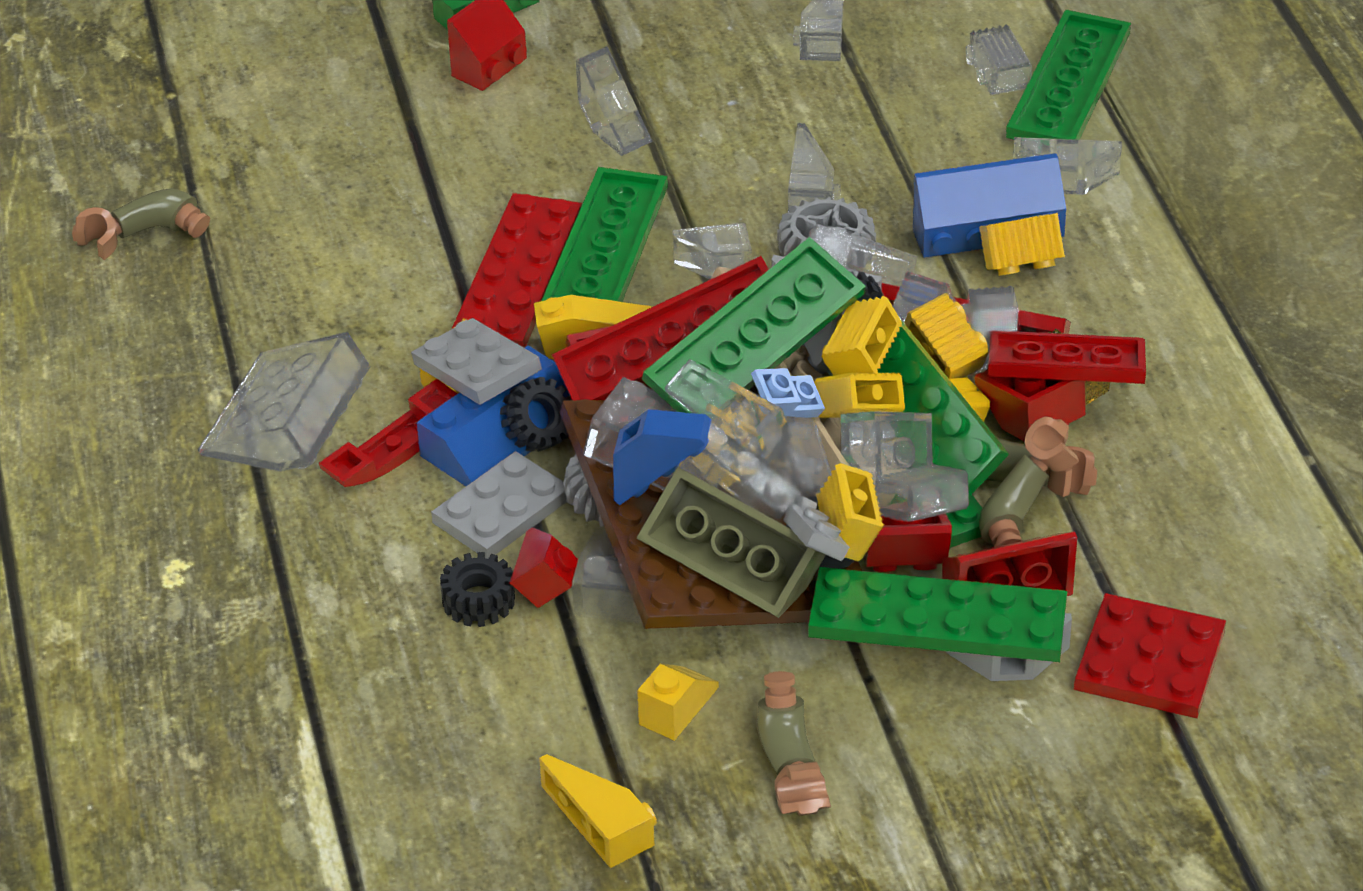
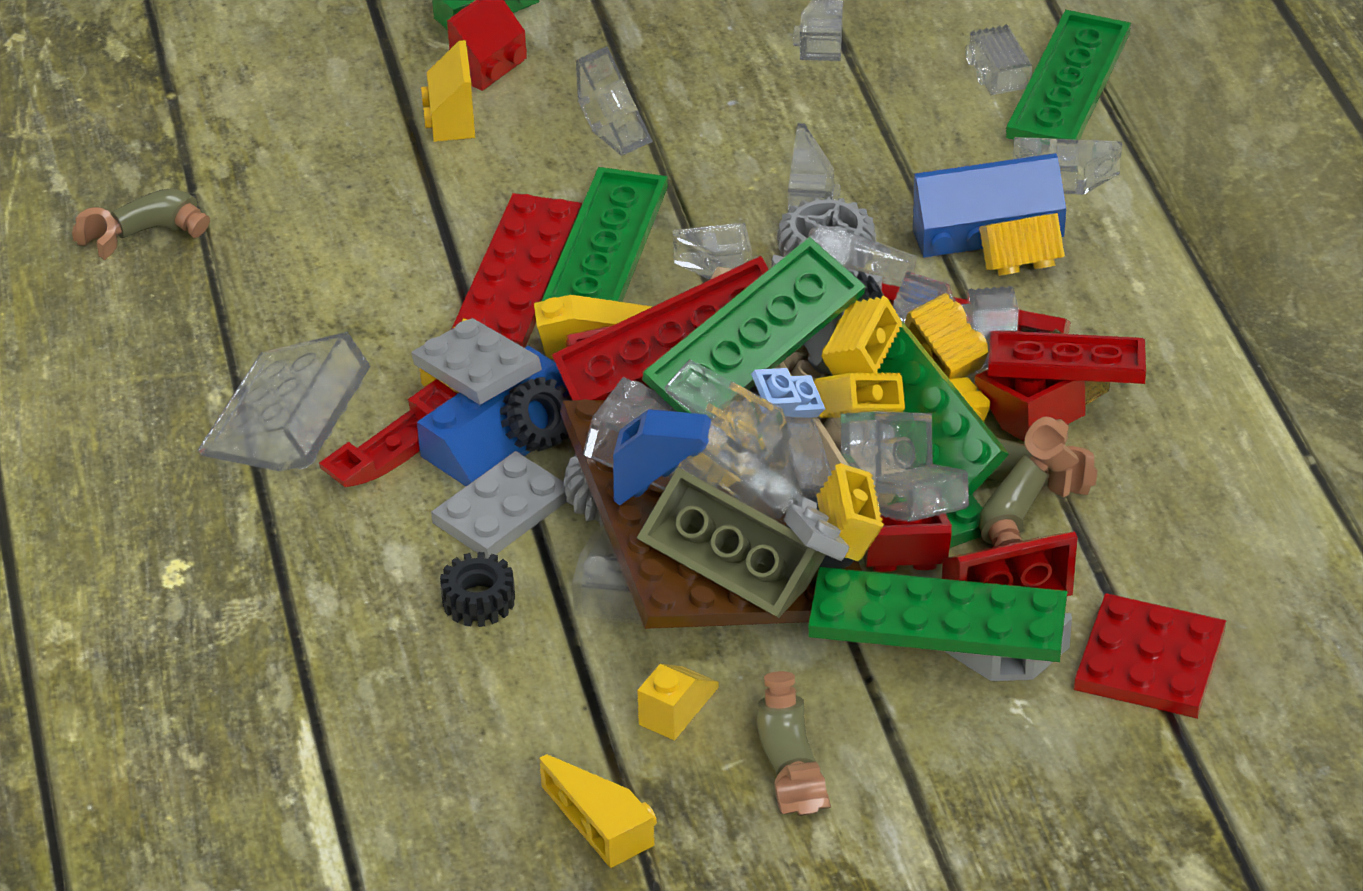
(449, 96): none -> yellow slope
(543, 568): red slope -> none

